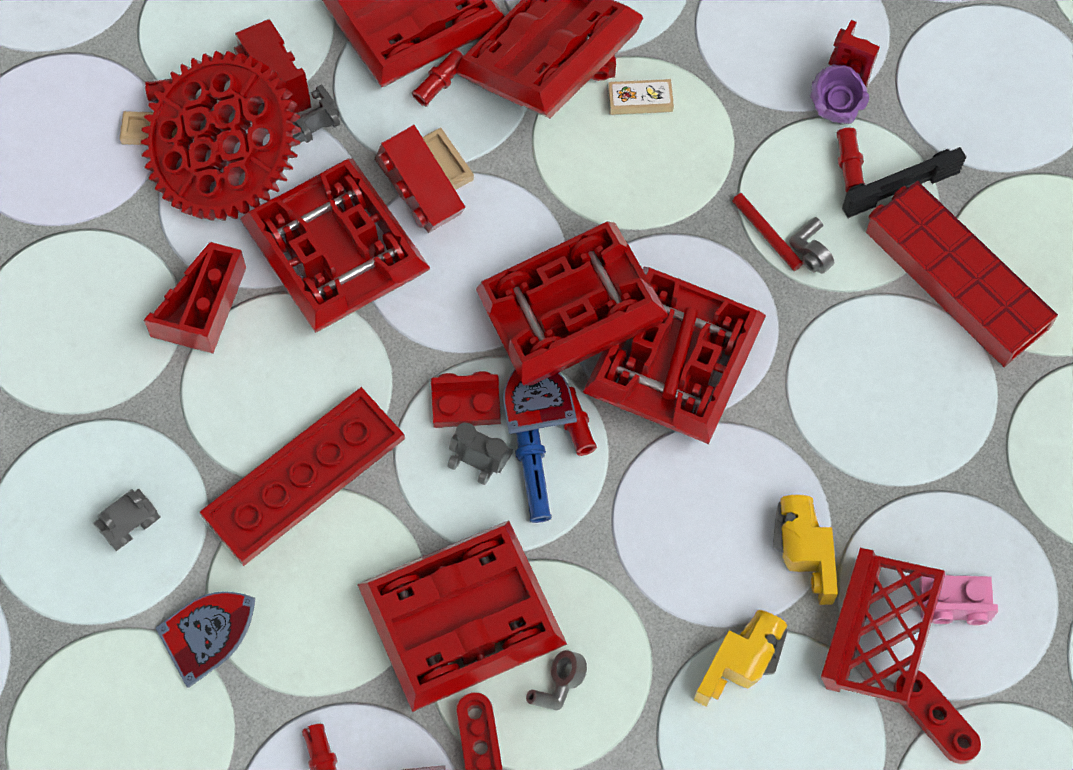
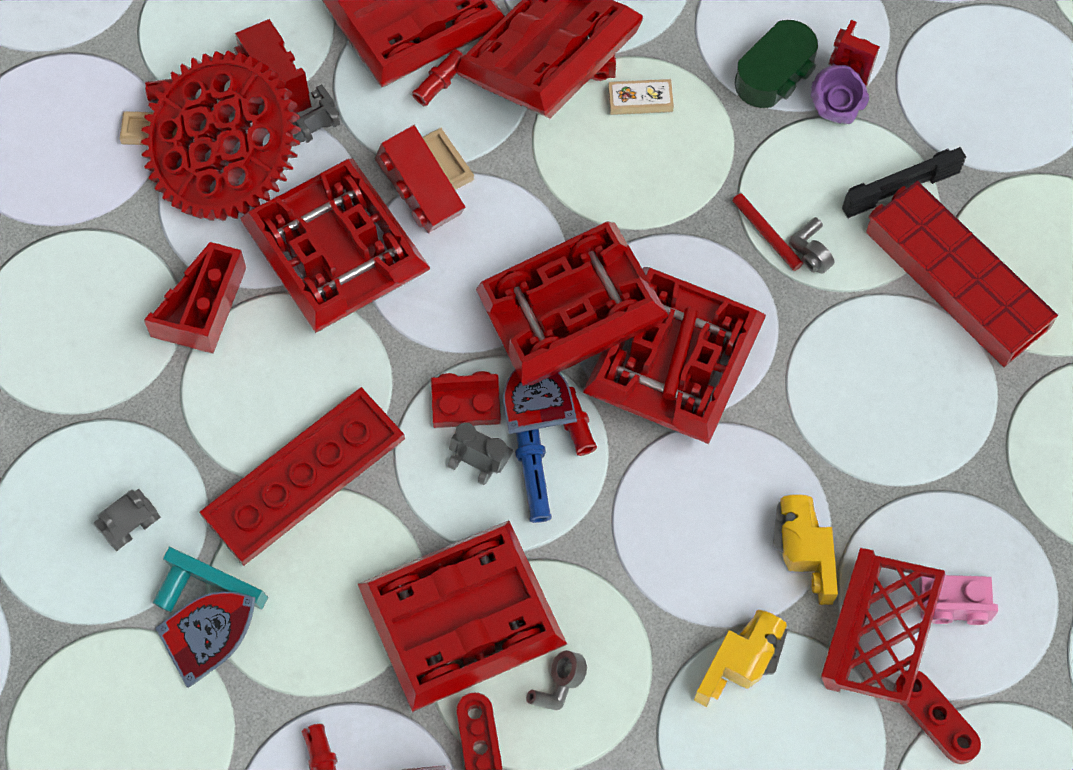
(185, 566): none -> teal piece
(776, 64): none -> dark green brick
(850, 157): red pin -> none

